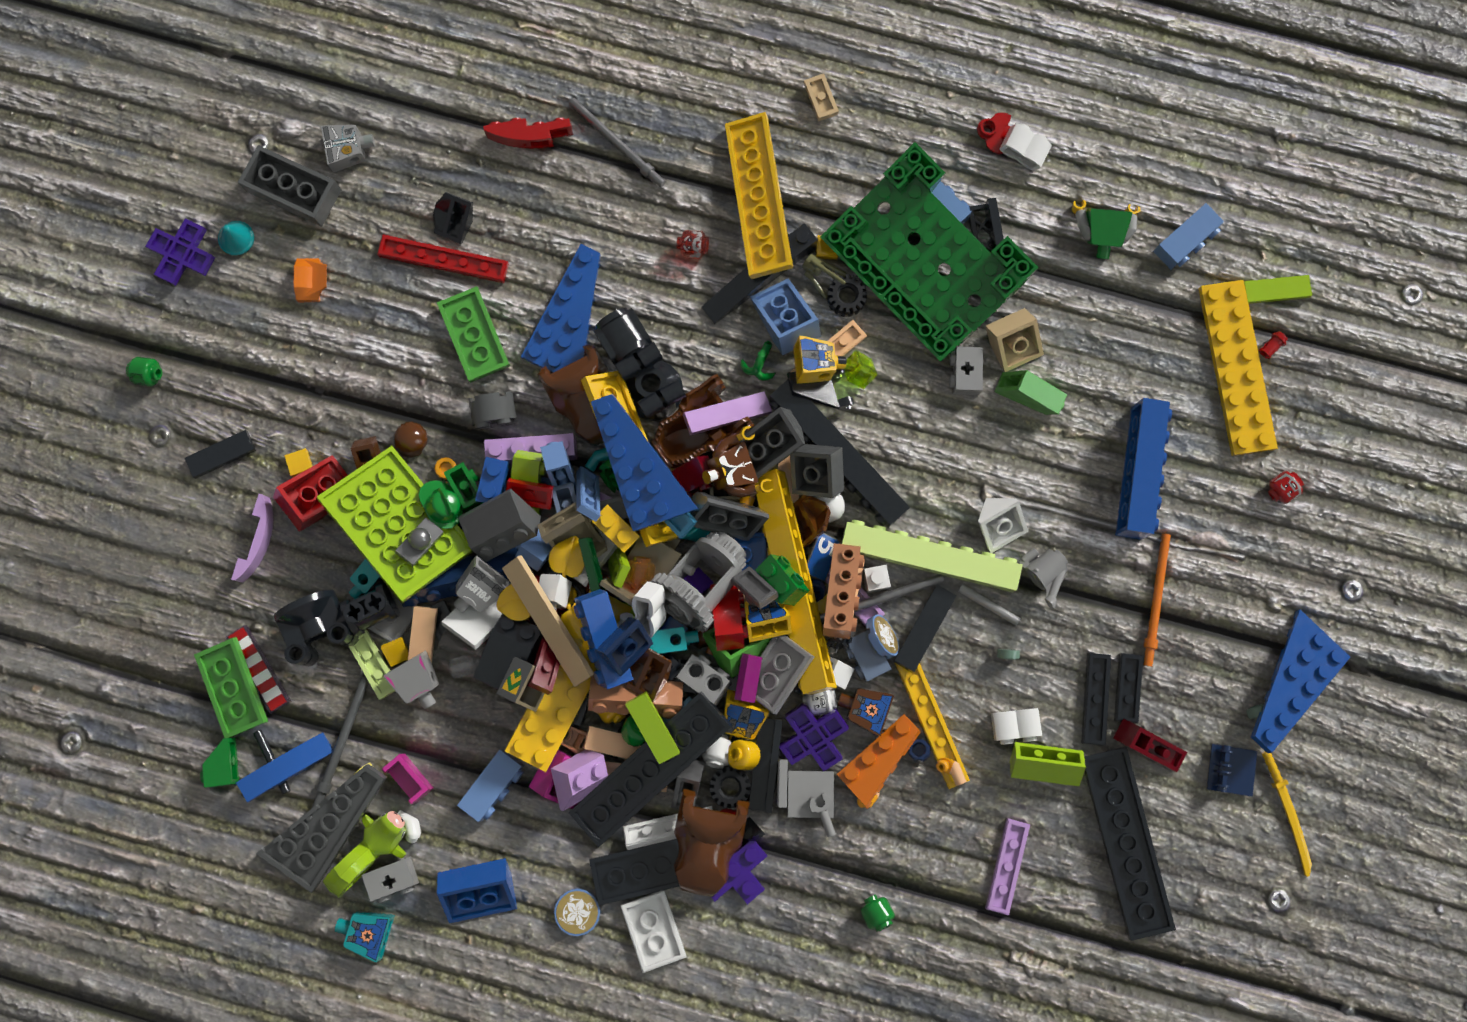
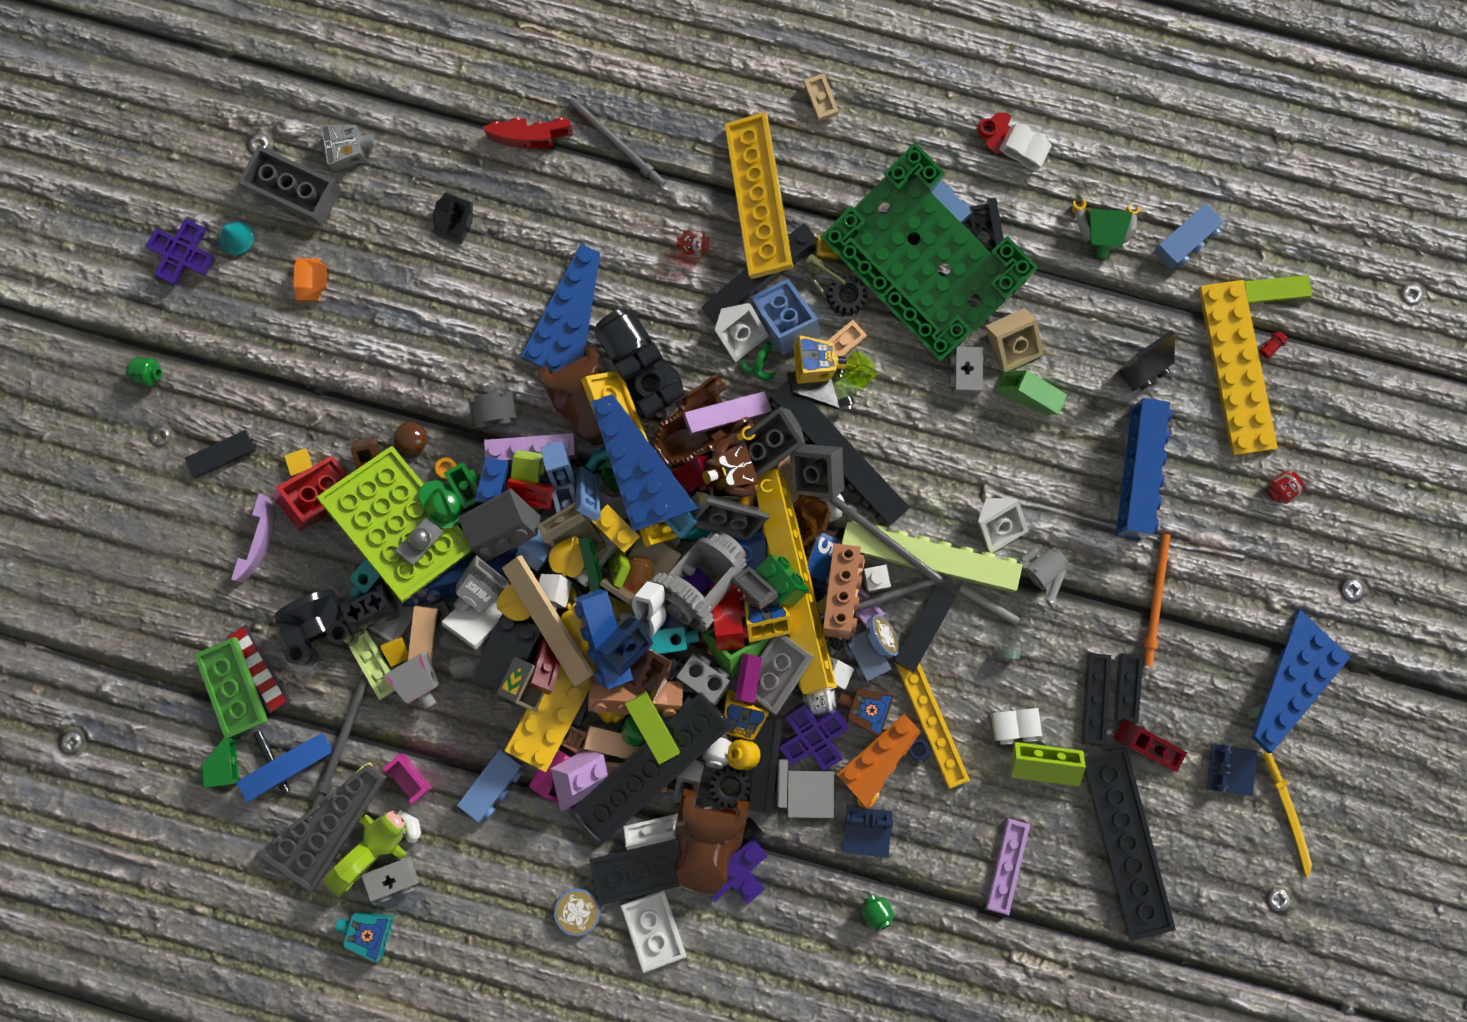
(443, 258): red tile -> none
(473, 334): bright green plate -> none
(476, 890): blue slope -> none
(739, 330): none -> white slope
(823, 812): light grey bar -> none
(850, 512): none -> dark grey bar
(867, 832): none -> dark blue hinge
(953, 768): arm -> none
(1150, 362): none -> black slope

